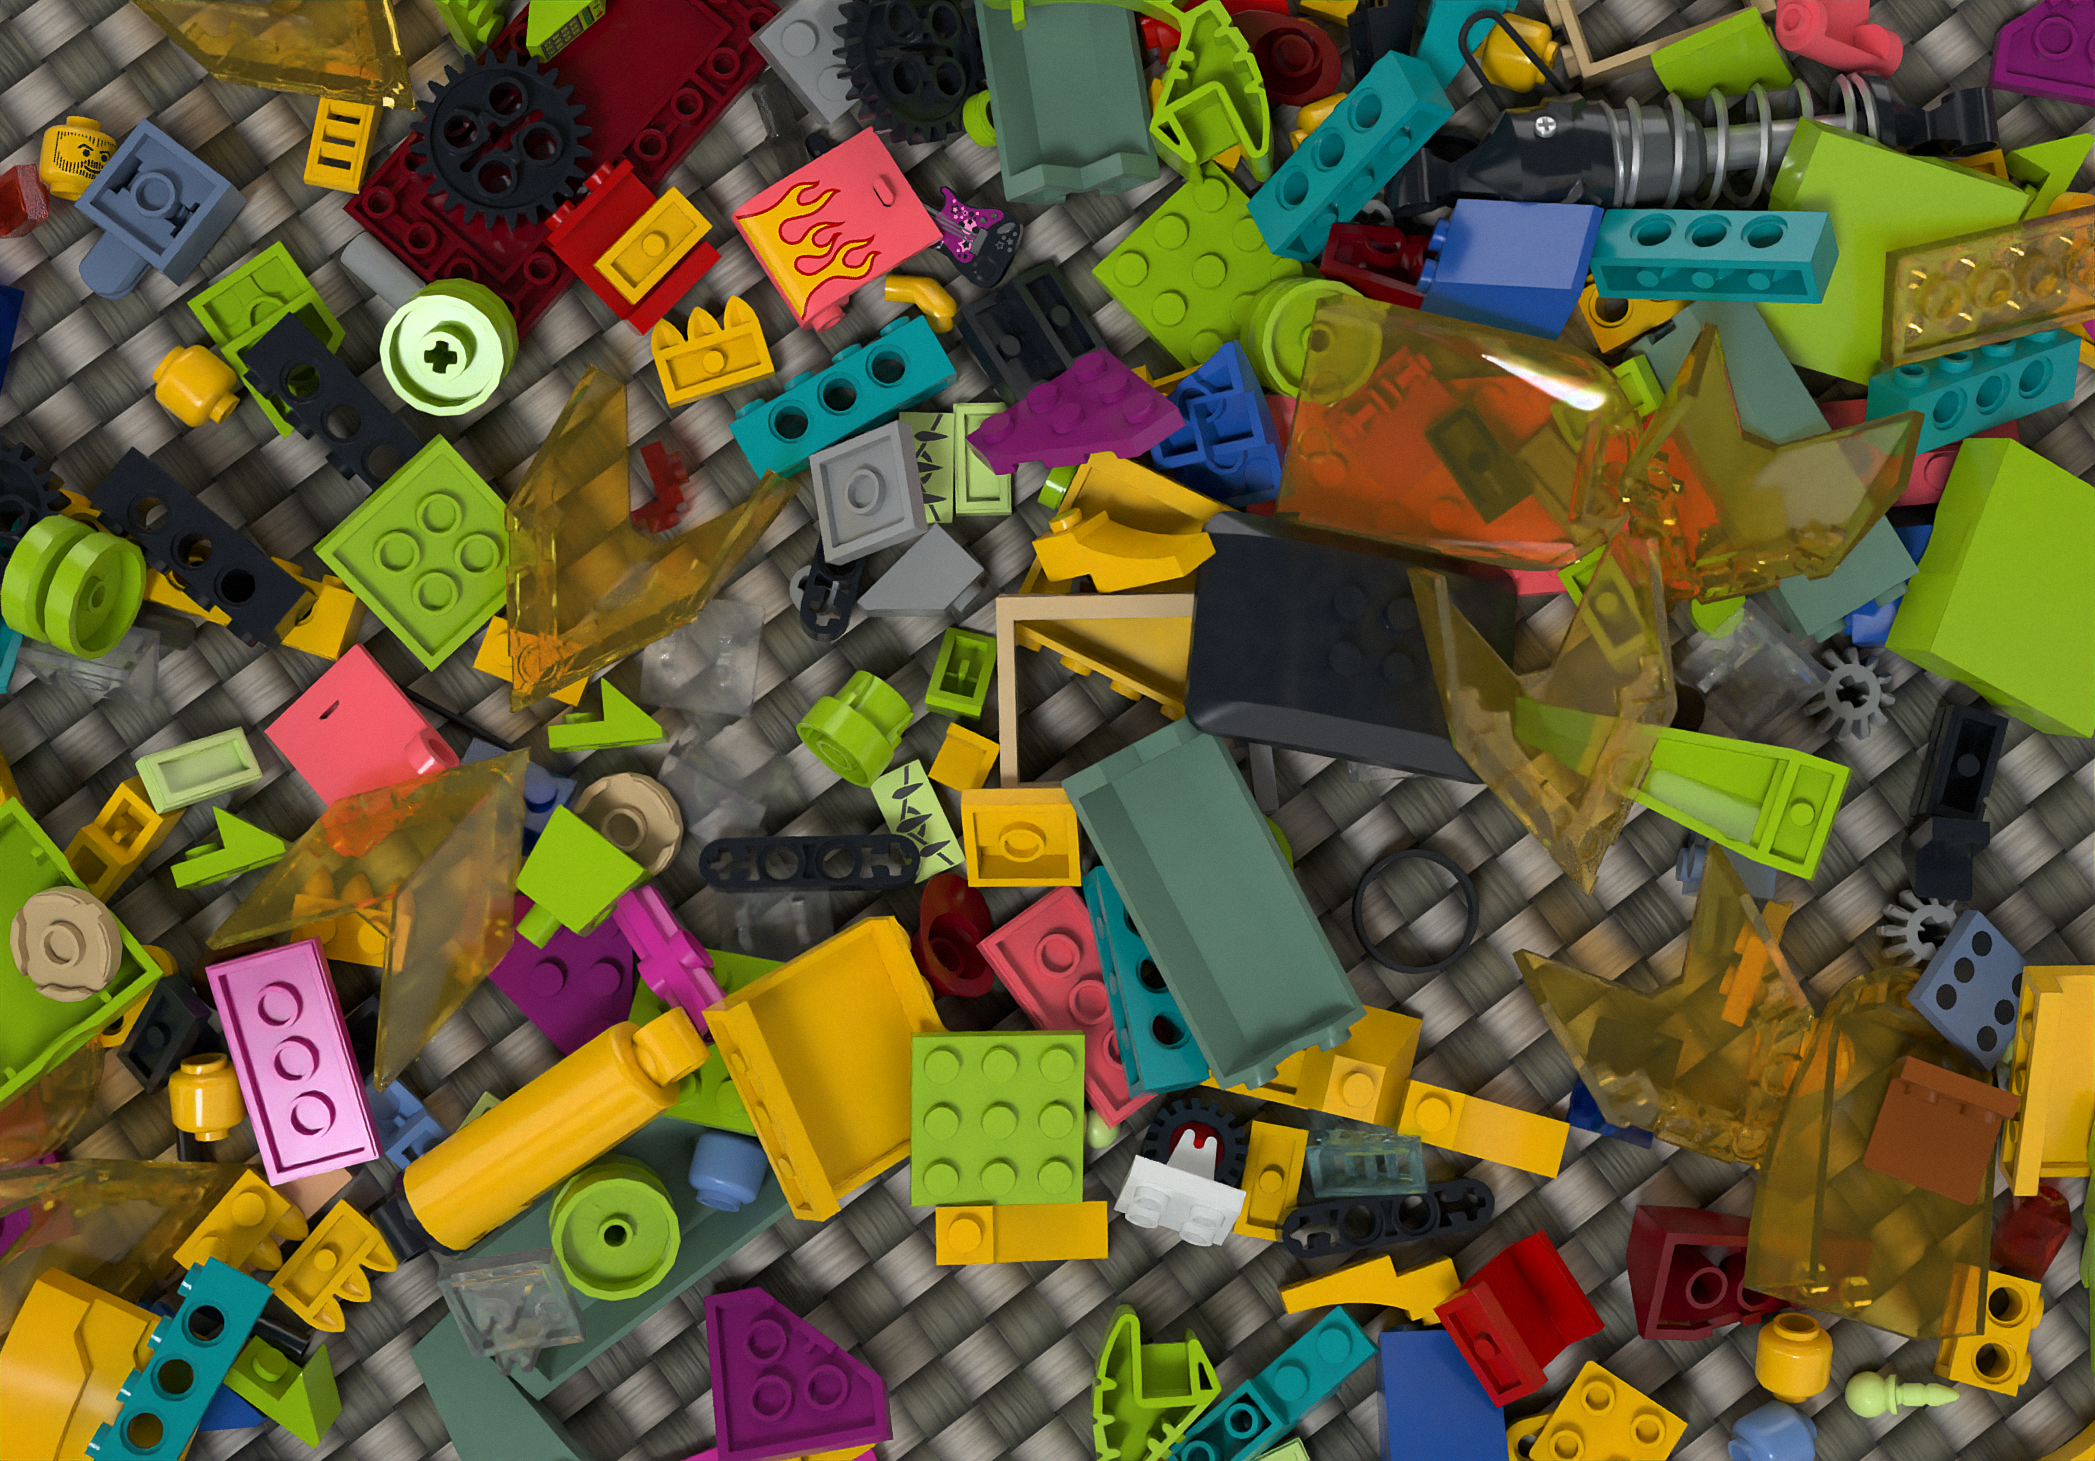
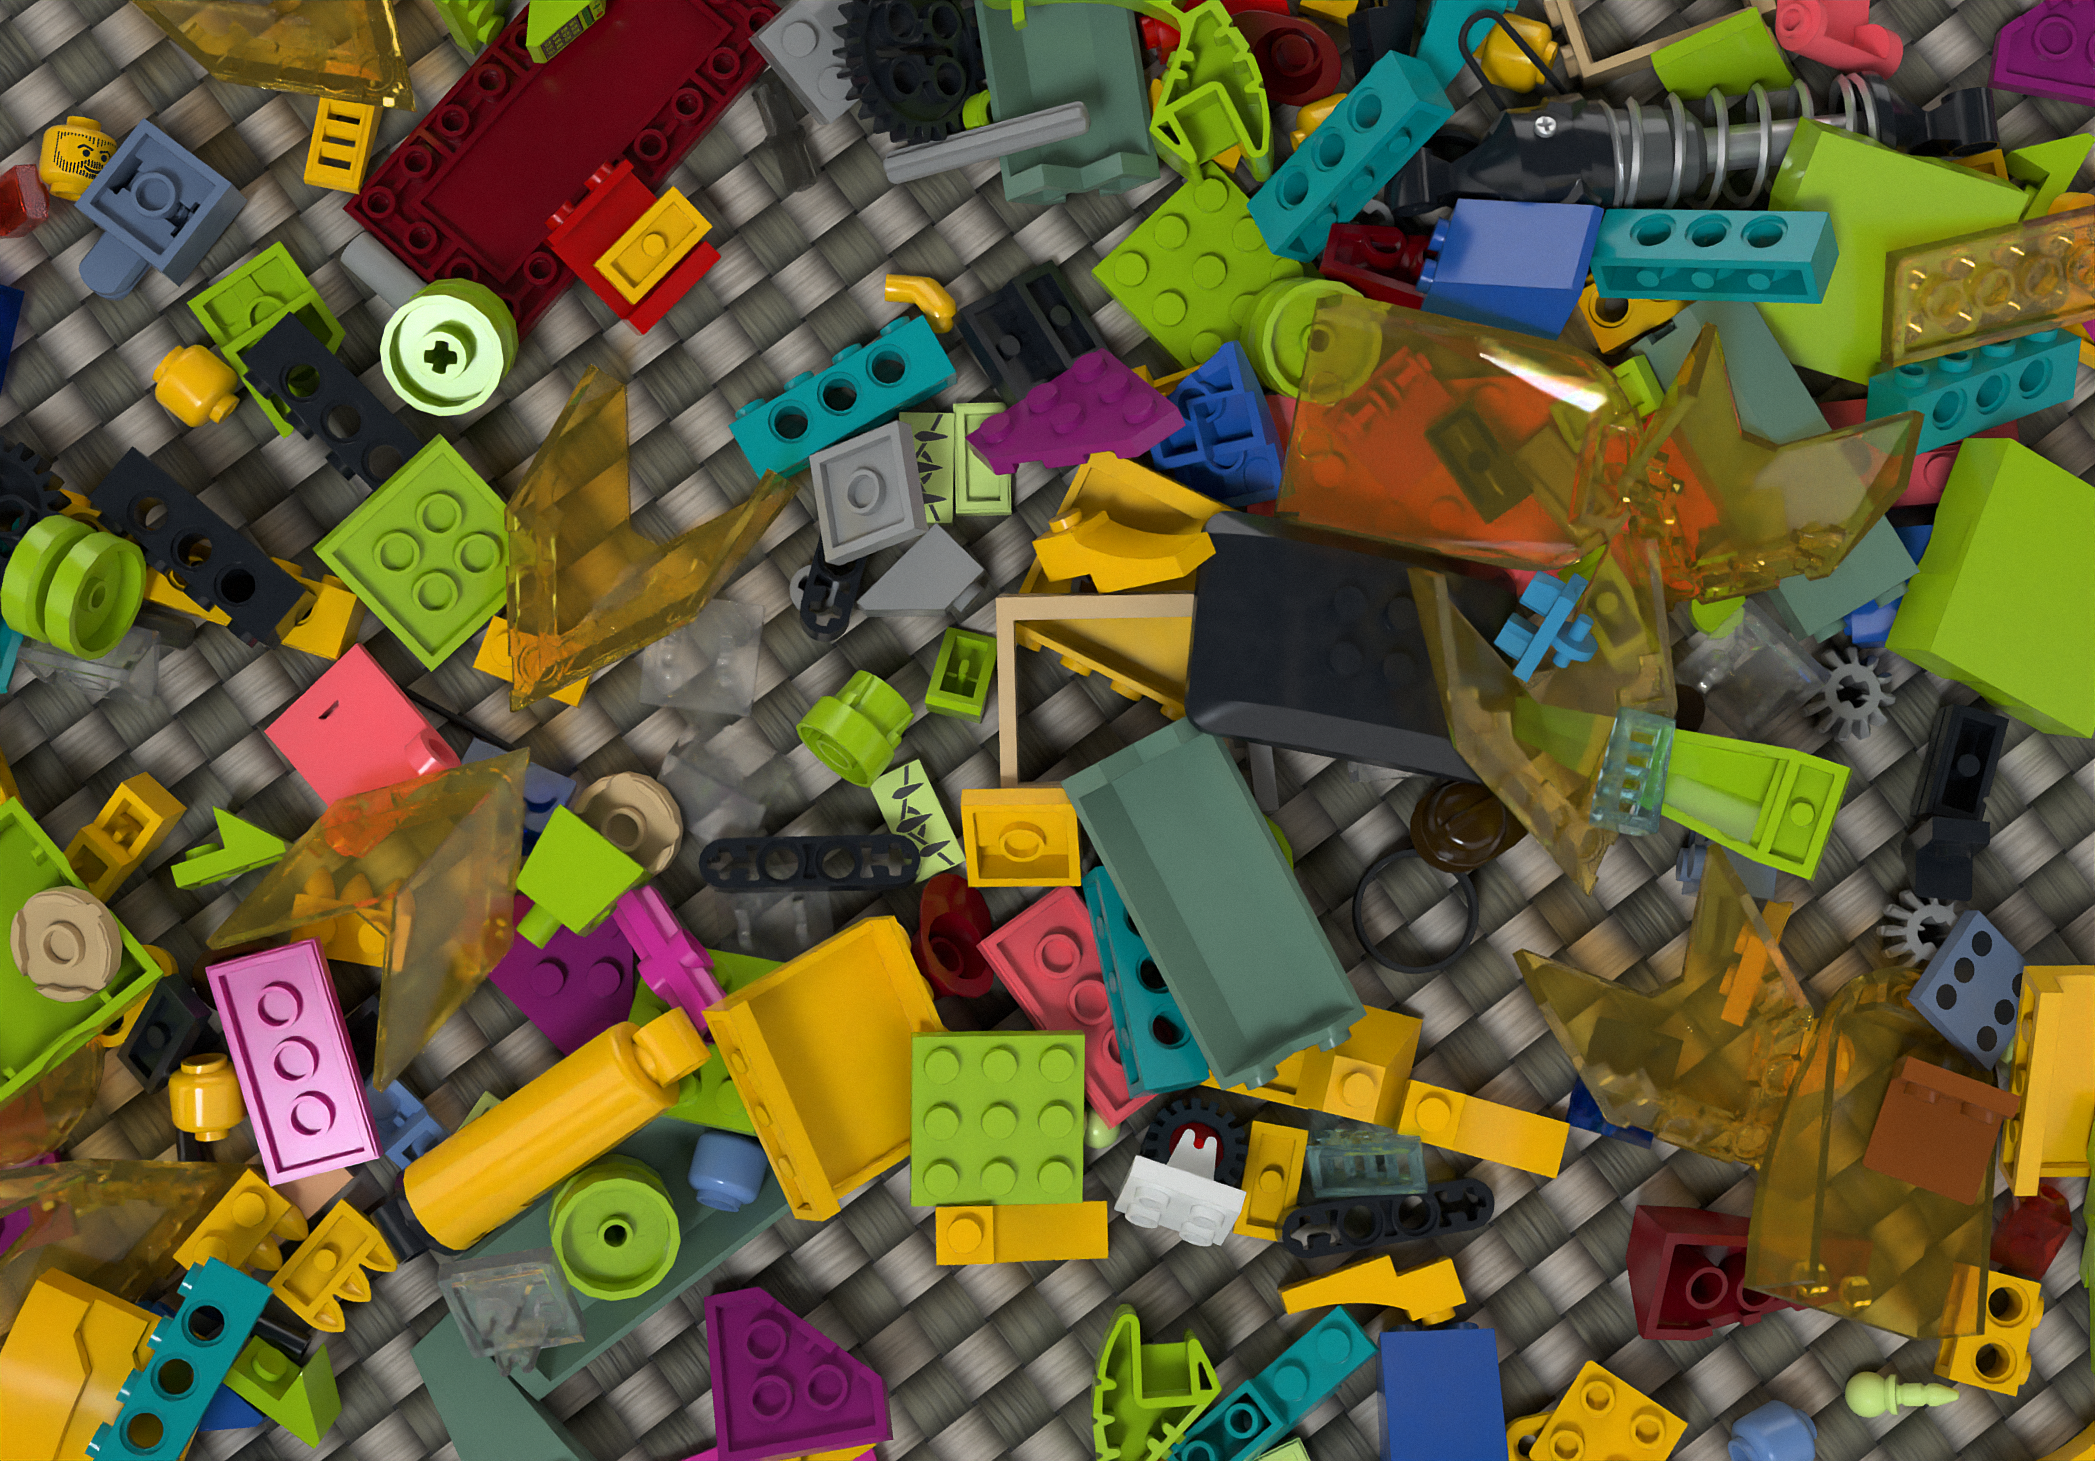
(199, 770): yellowish green tile -> none
(469, 100): black gear -> none
(622, 726): lime slope -> none
(668, 477): clear red bracket -> none
(711, 357): yellow plate -> none
(830, 233): coral door -> none
(964, 760): yellow panel -> none
(975, 238): piece -> none
(988, 142): none -> light grey axle
(1057, 486): lime tile -> none
(1462, 827): none -> dark brown piece
(1517, 1317): red panel -> none
(1554, 602): none -> dark azure hips
(1609, 788): none -> clear light blue slope
(1793, 1357): yellow head -> none

